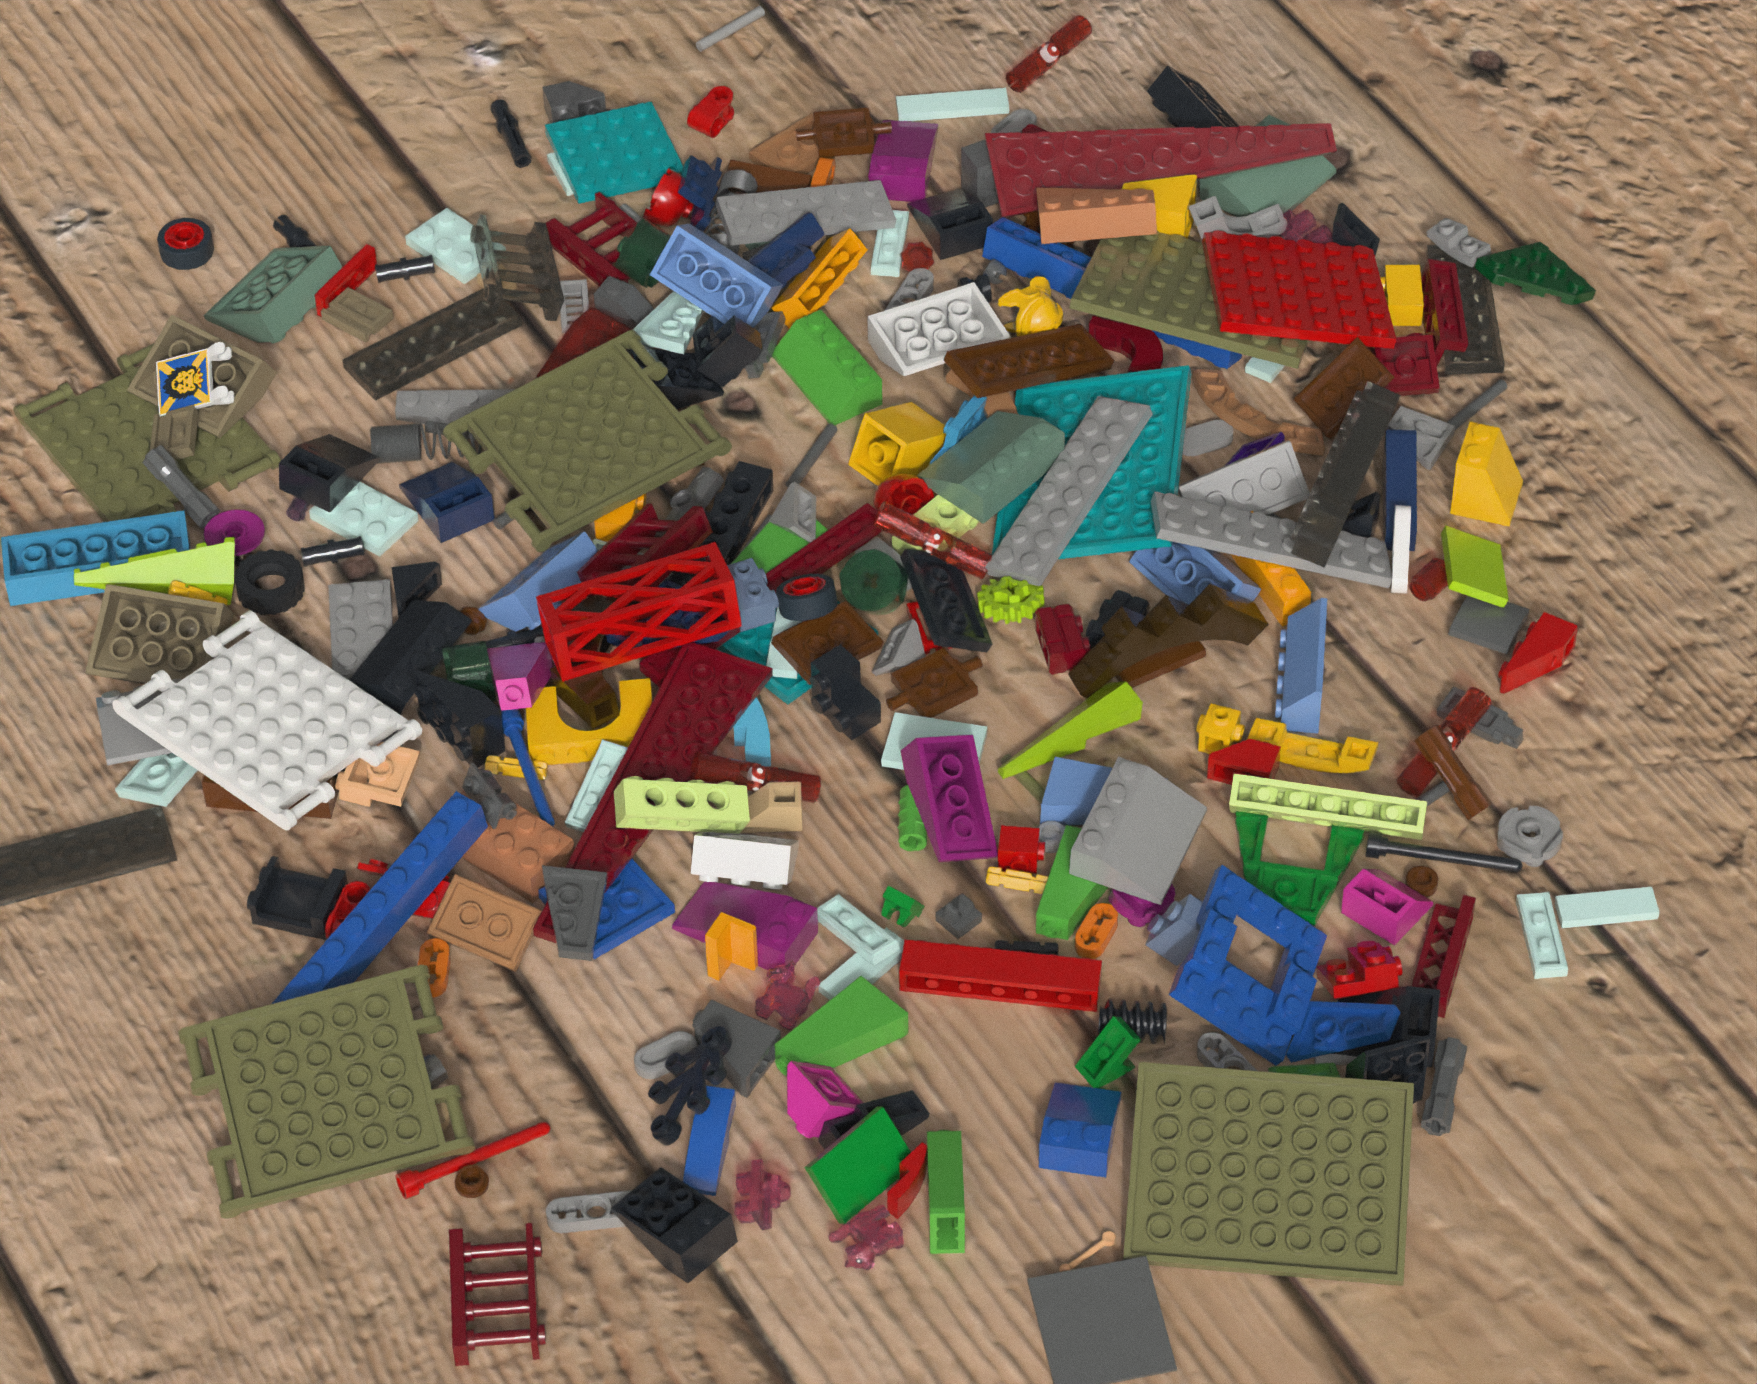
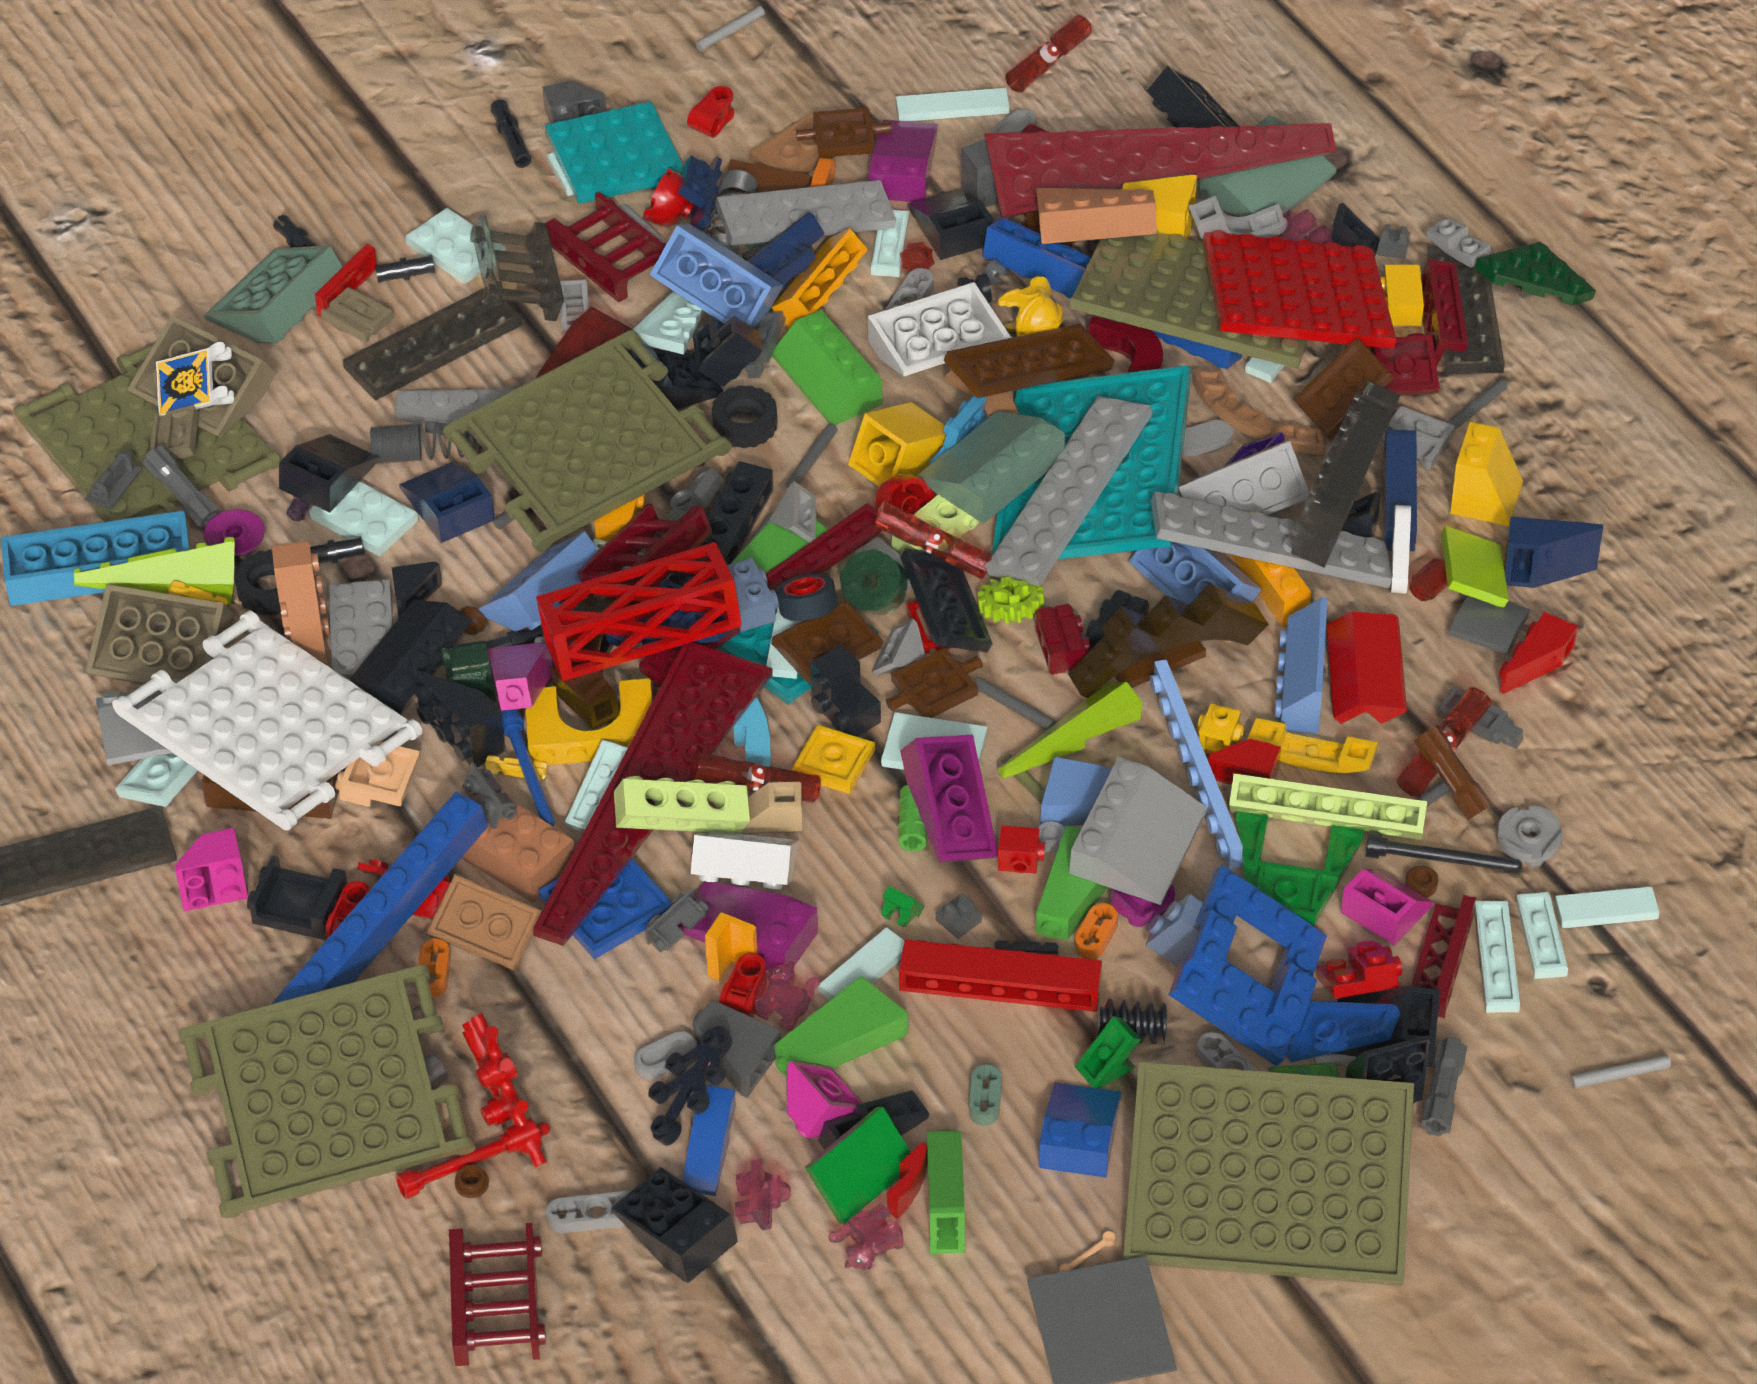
(114, 481): none -> dark grey hinge
(185, 243): black wheel -> none
(211, 871): none -> dark pink slope
(299, 597): none -> nougat wedge
(495, 1074): none -> red plant
(575, 908): dark grey wing -> none
(622, 302): dark grey slope -> none
(642, 252): clear green brick -> none
(665, 927): none -> dark grey hinge
(742, 399): none -> black tyre
(744, 988): none -> red piece
(835, 758): none -> yellow tile
(857, 930): light aqua tile -> none
(980, 1094): none -> sand green beam
(1014, 704): none -> dark grey bar
(1016, 879): yellow axle -> none
(1198, 771): none -> light blue plate
(1366, 666): none -> red slope
(1393, 242): none -> dark grey tile
(1497, 956): none -> light aqua tile
(1549, 550): none -> dark blue slope
(1620, 1071): none -> light grey bar

